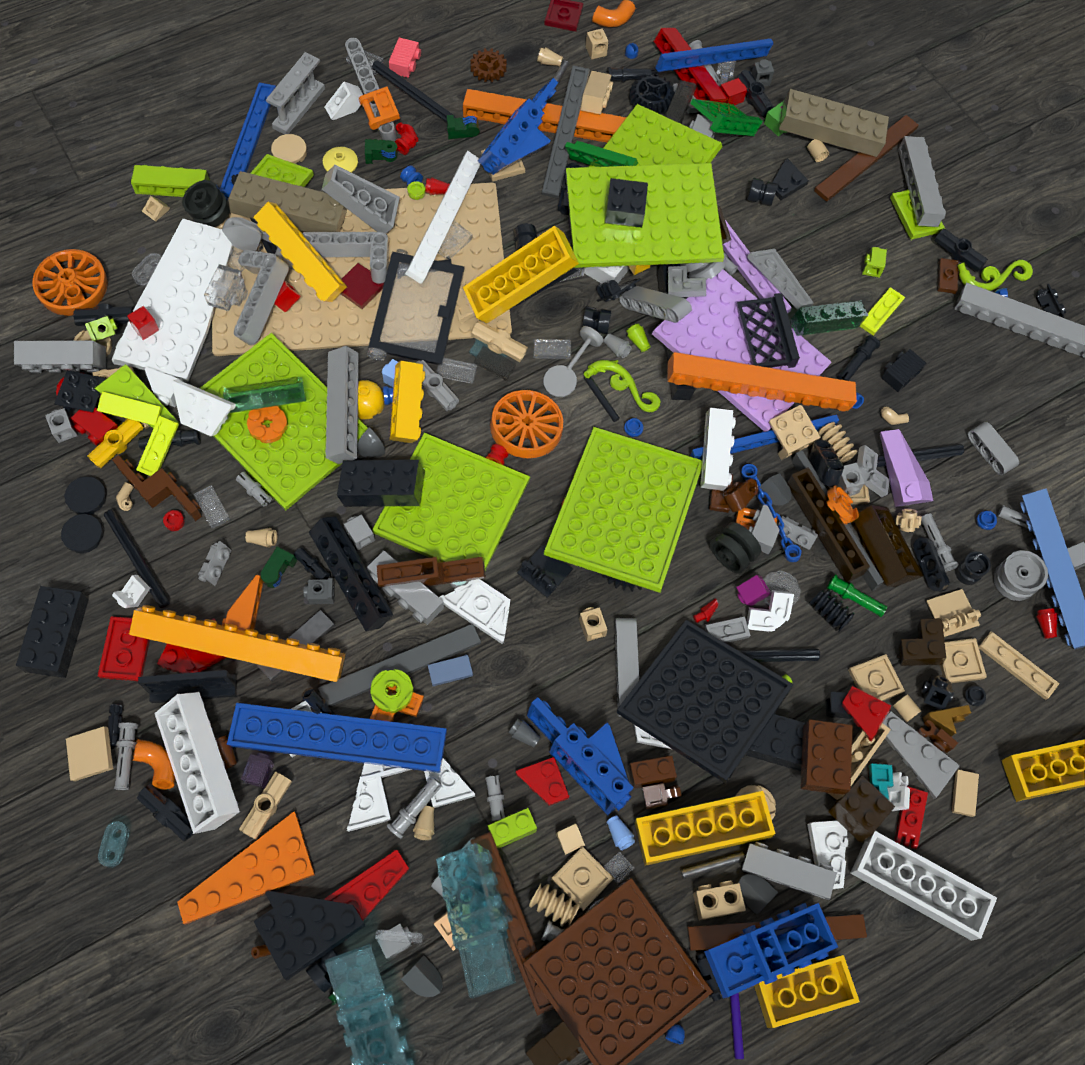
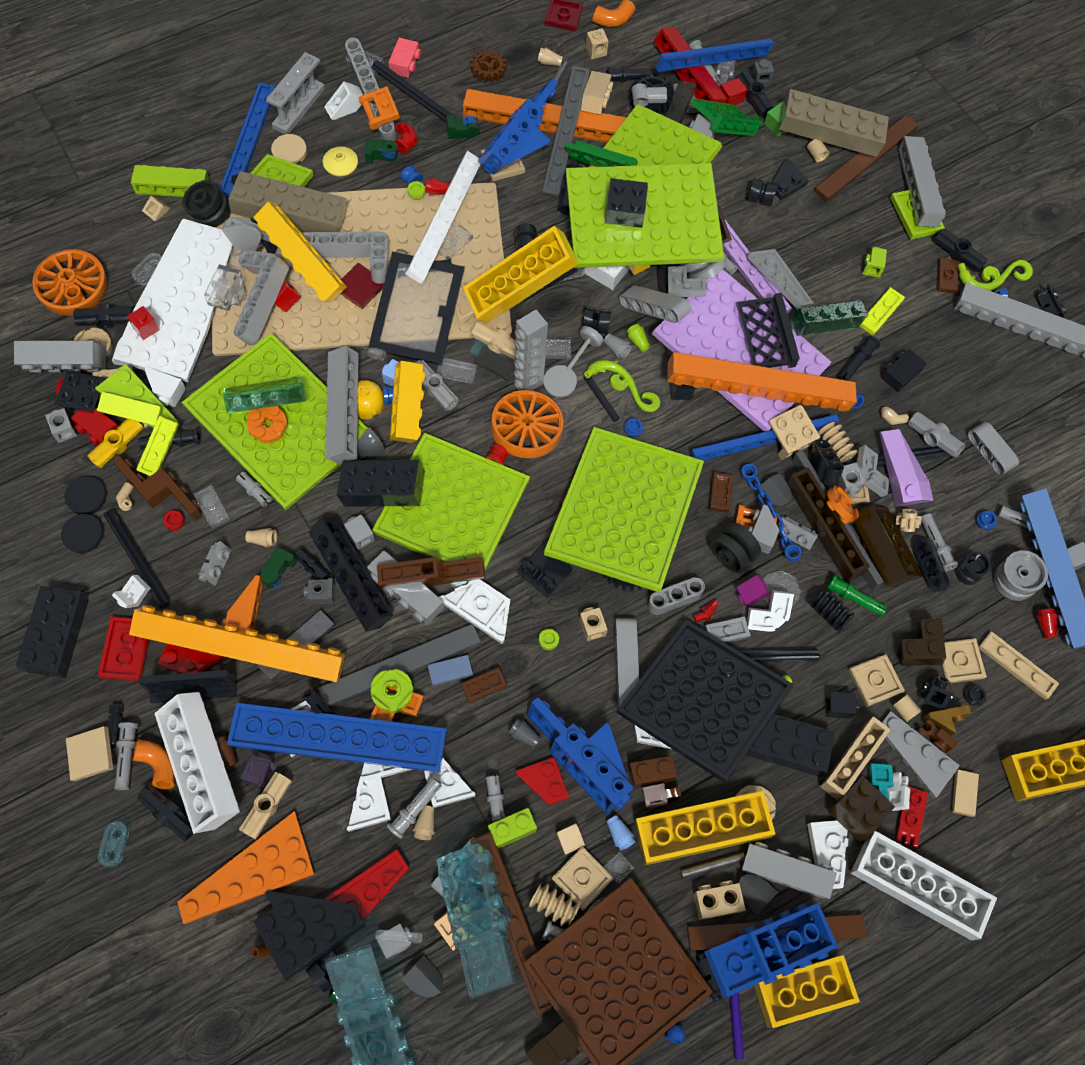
(94, 332): lime brick -> none
(200, 408): white wing -> none
(364, 199): light grey wedge -> none
(484, 685): none -> reddish brown plate
(530, 351): none -> light grey brick
(548, 639): none -> lime tile
(611, 289): black hinge -> none
(631, 51): blue hinge -> none
(643, 95): none -> light grey piece
(682, 589): none -> light grey beam
(717, 449): white brick -> none
(740, 494): reddish brown piece -> none
(826, 757): reddish brown brick -> none
(866, 711): red wing -> none
(936, 434): none -> light grey piece
(955, 612): tan hinge -> none

